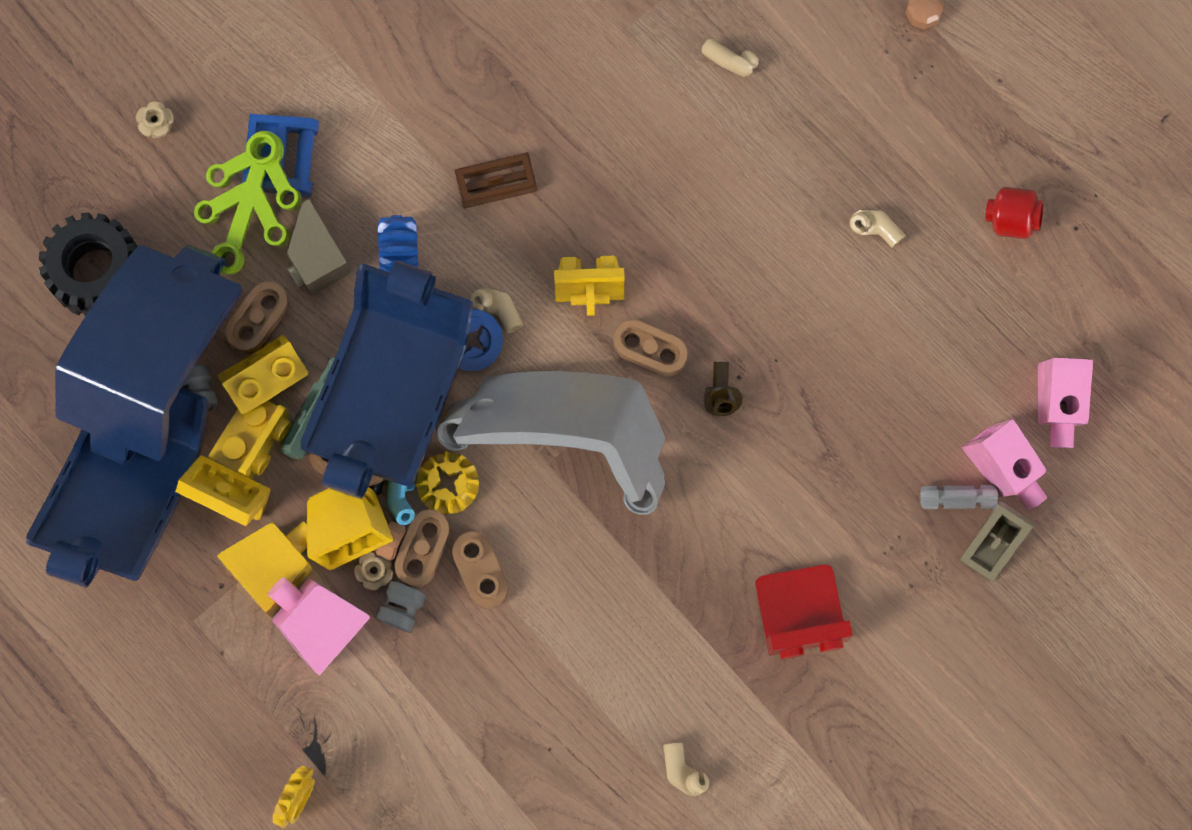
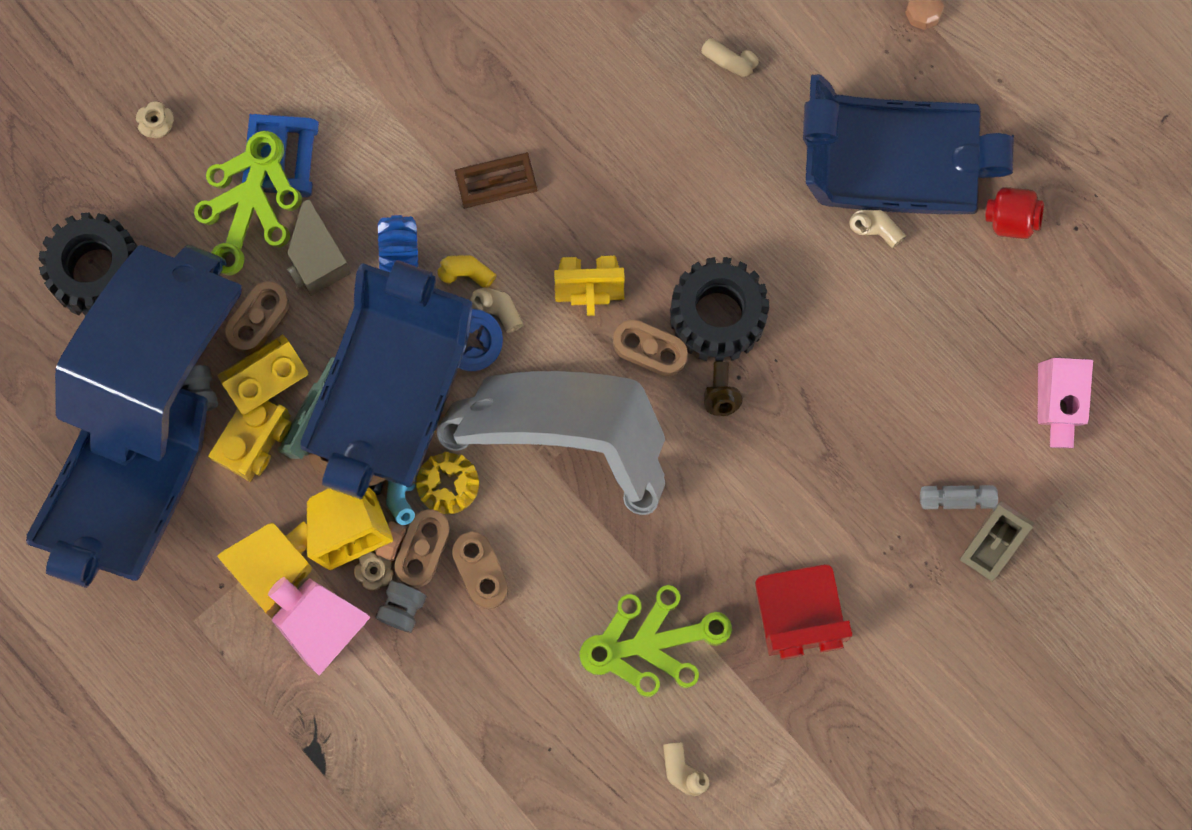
(224, 491): yellow bracket -> none
(294, 797): yellow gear -> none
(465, 266): none -> yellow arm
(649, 643): none -> lime plant
(727, 280): none -> black tyre
(898, 153): none -> dark blue panel
(1000, 451): bright pink torso -> none

